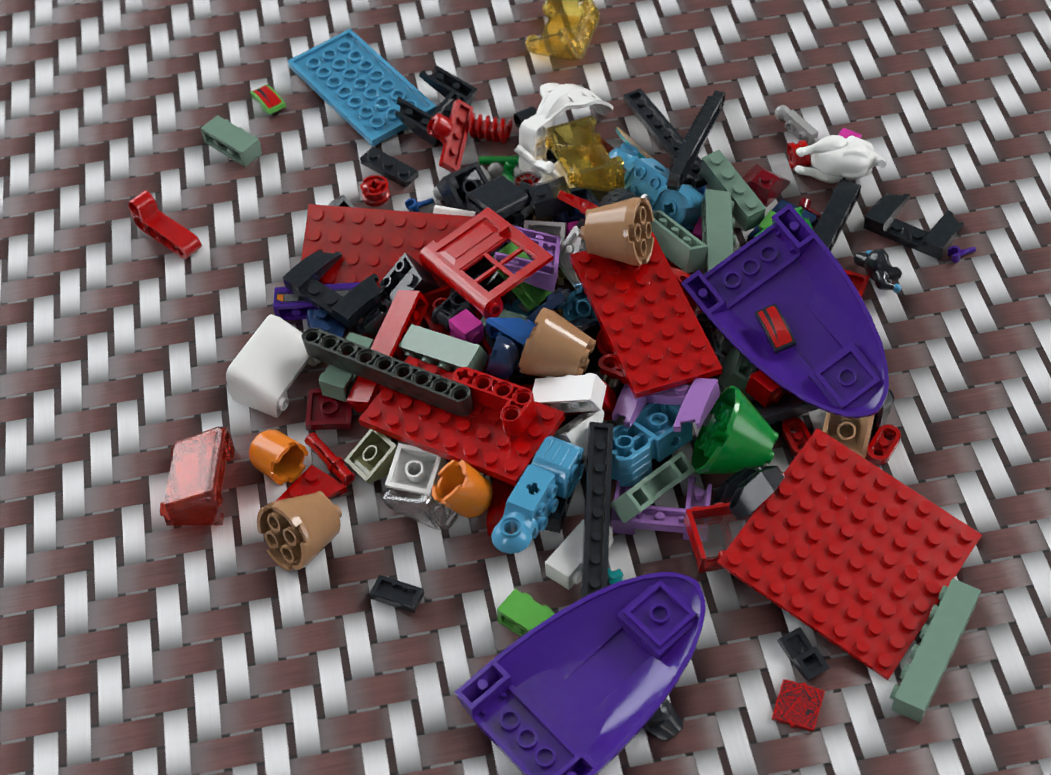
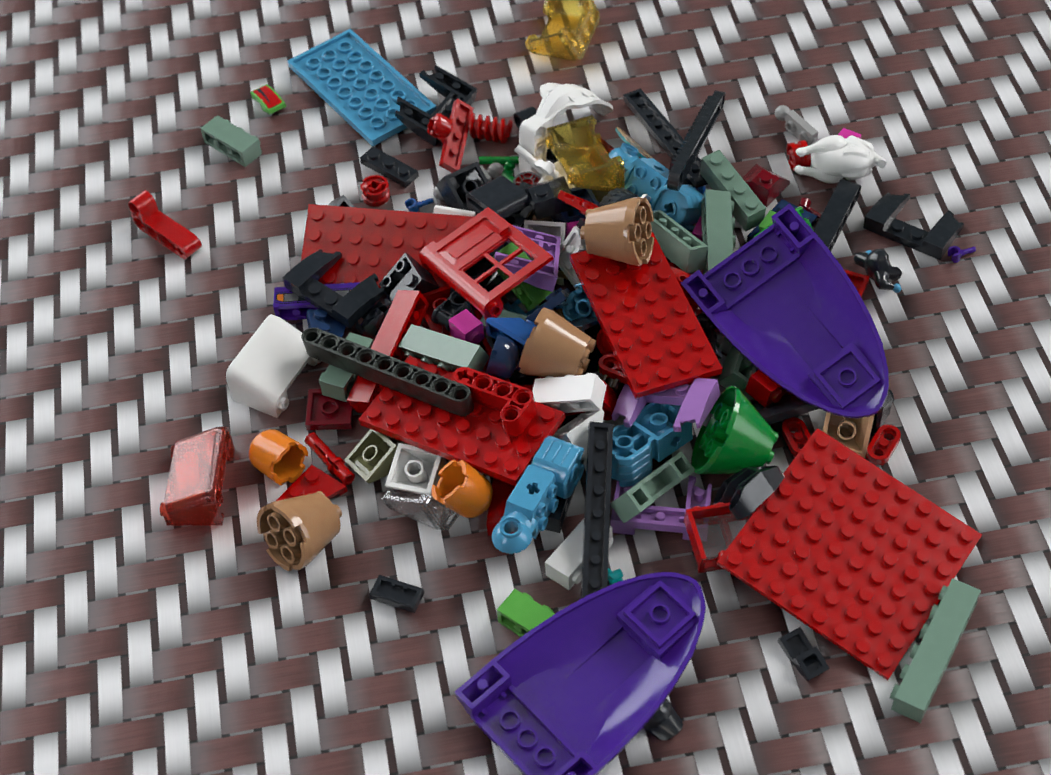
(775, 328): slope -> none
(798, 705): red piece -> none

